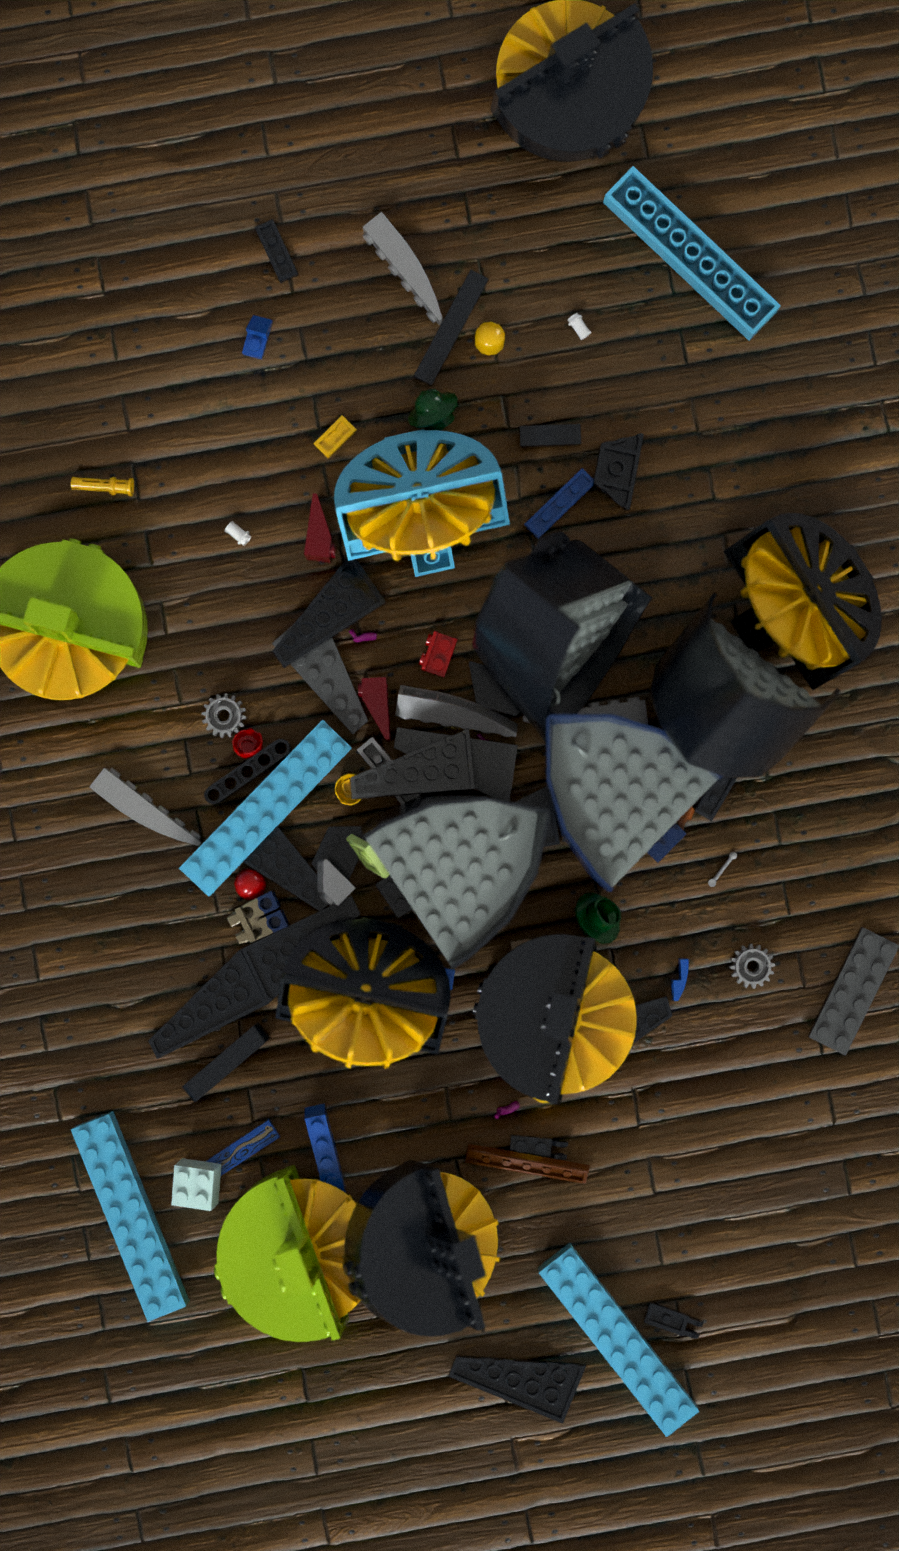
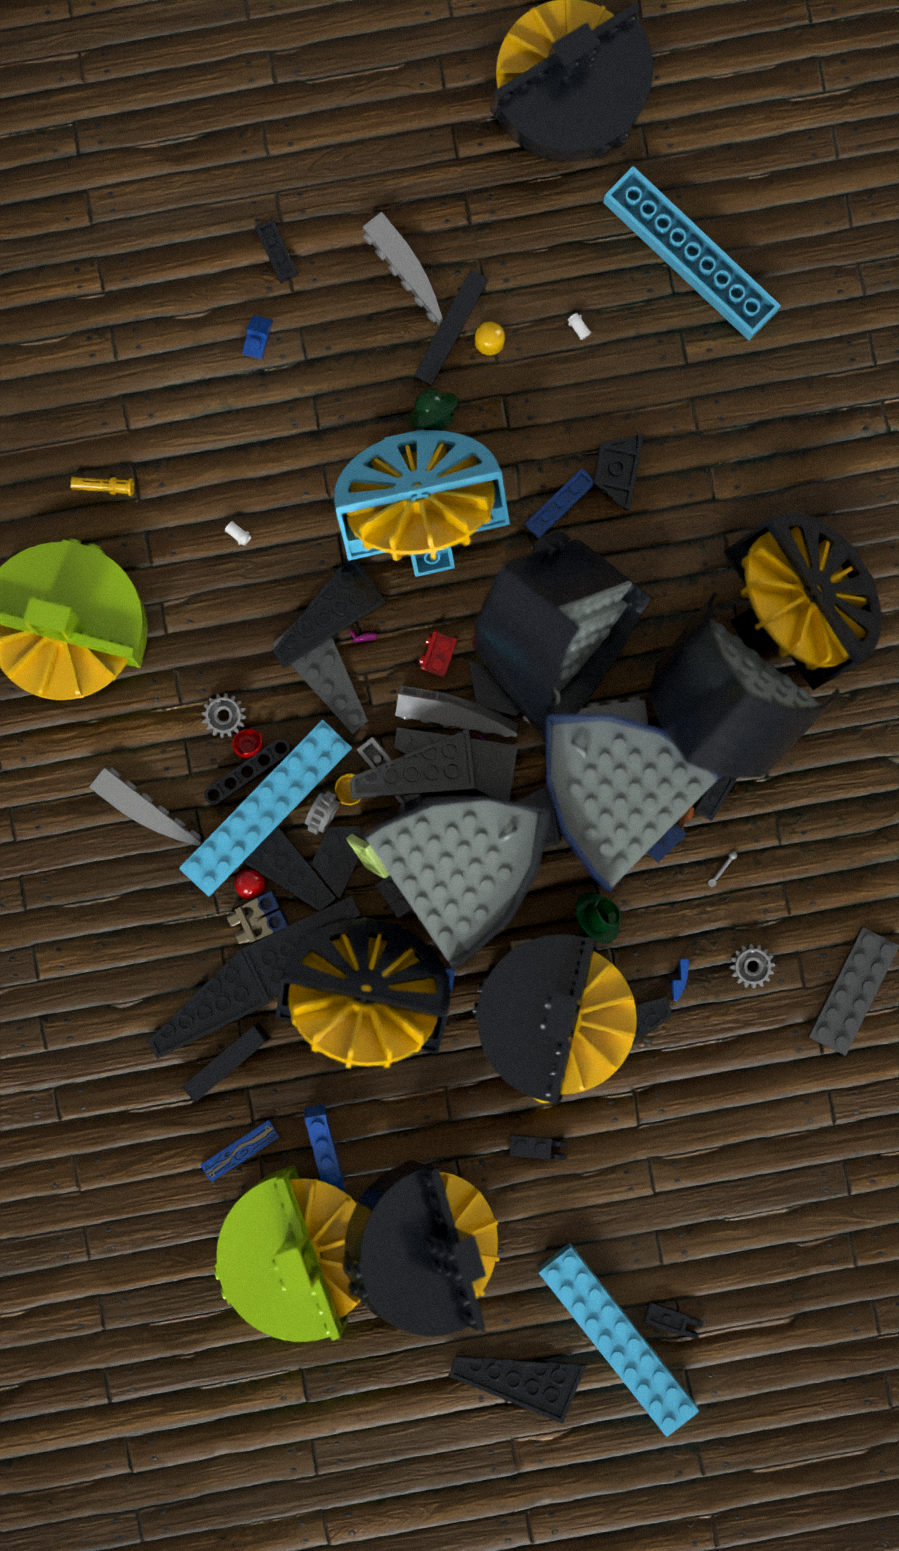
(130, 1216): medium azure brick -> none
(196, 1184): light aqua brick -> none
(319, 542): dark red slope -> none
(322, 812): none -> light grey gear
(332, 884): light grey slope -> none
(335, 436): yellow plate -> none
(375, 695): dark red slope -> none
(507, 1109): magenta piece -> none
(527, 1163): reddish brown tile -> none
(550, 435): black tile -> none

